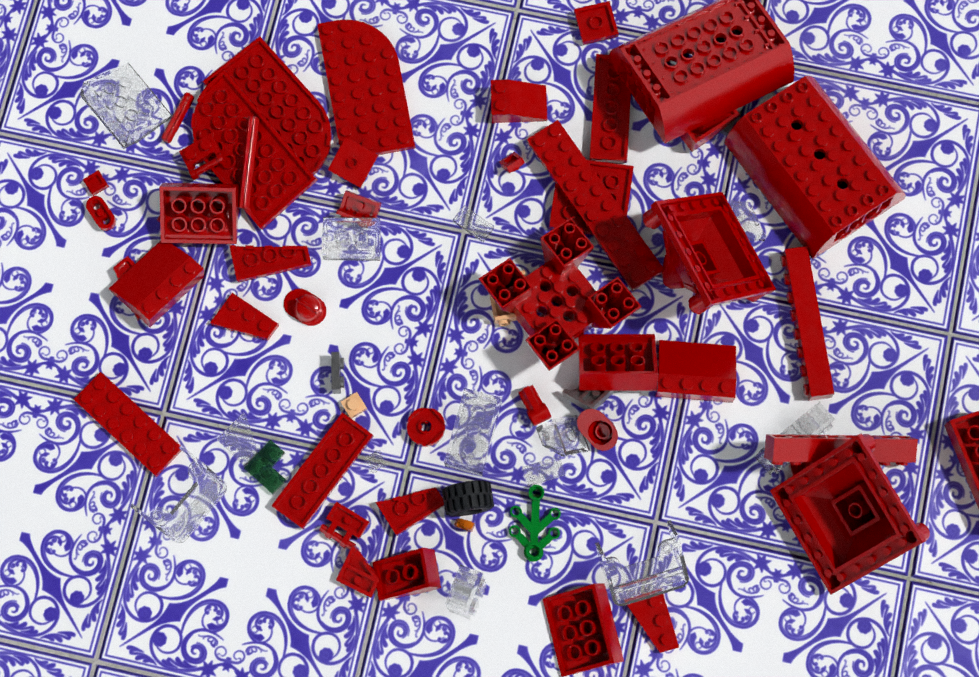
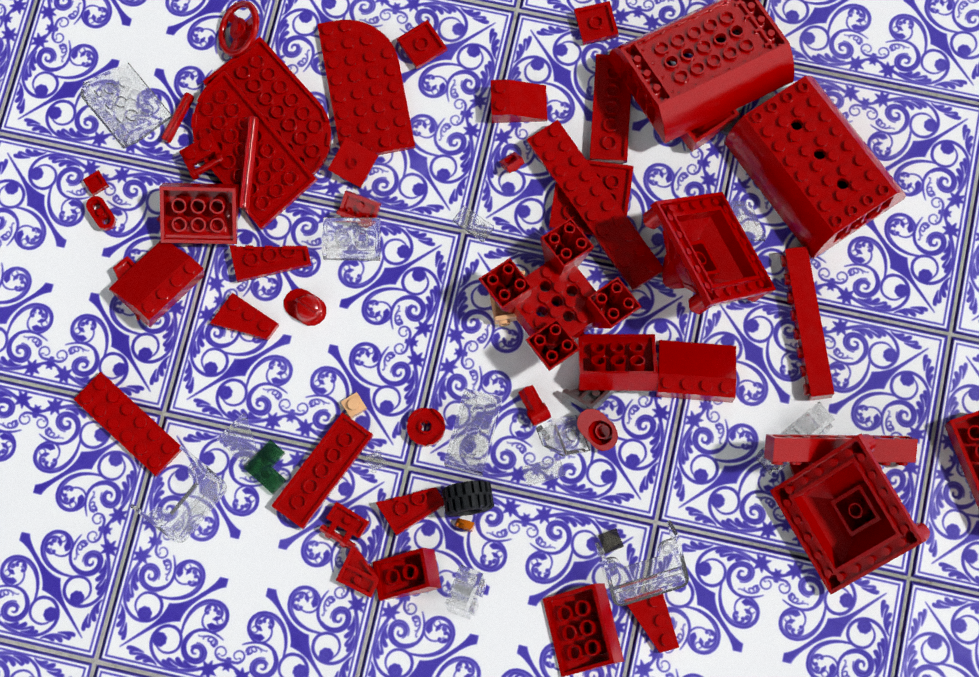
(242, 31): none -> red piece
(337, 364): flat silver plate -> none
(422, 44): none -> red plate
(534, 527): green plant -> none
(610, 541): none -> clear smoke tile

